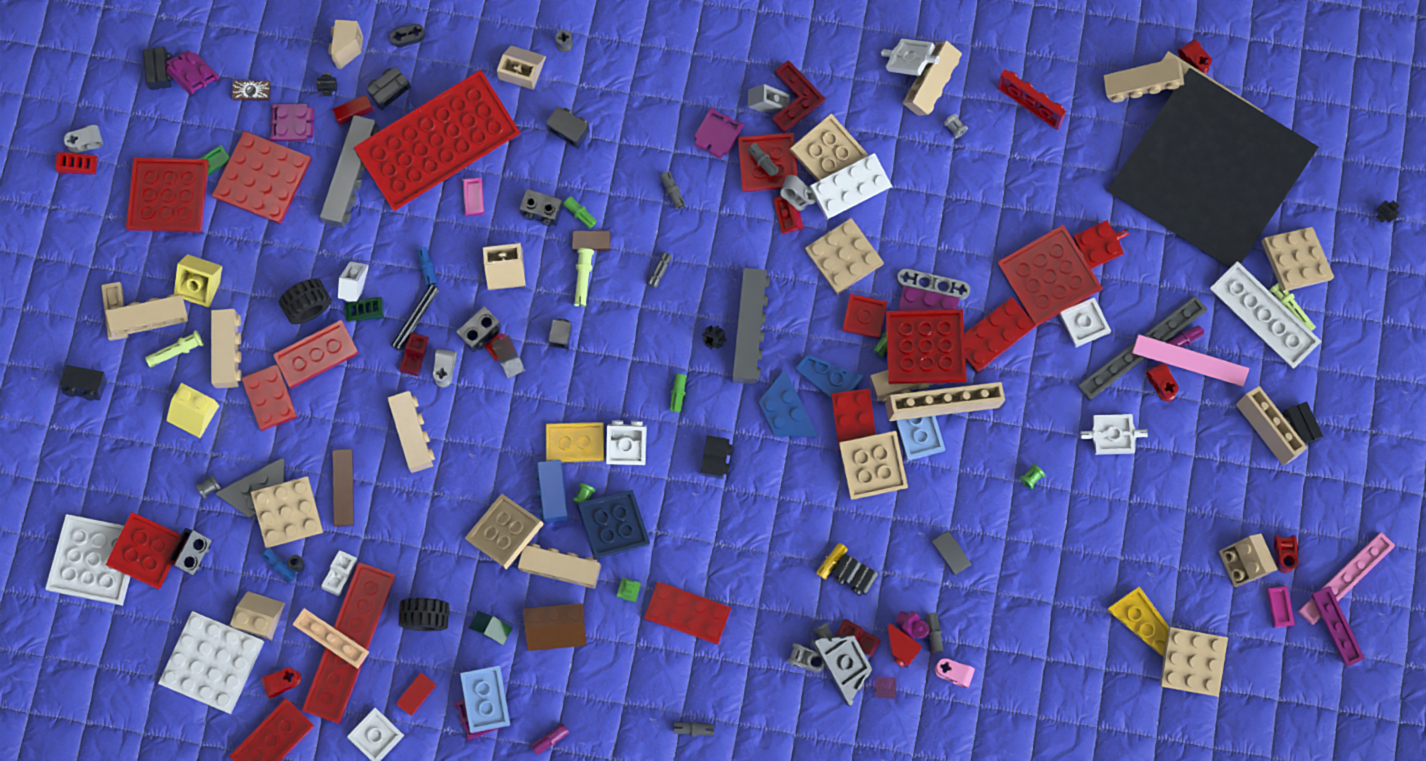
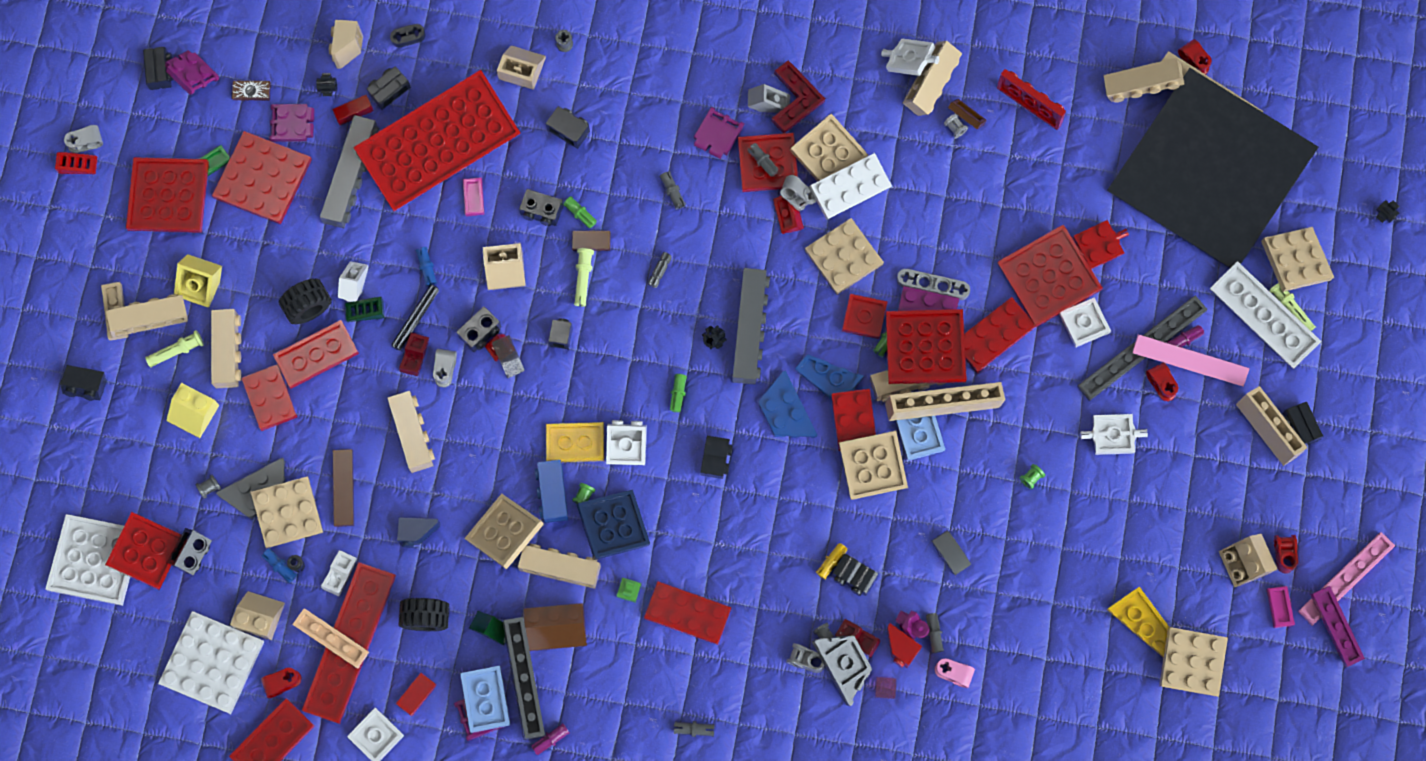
(415, 530): none -> dark blue slope
(523, 678): none -> dark grey brick
(967, 113): none -> reddish brown tile

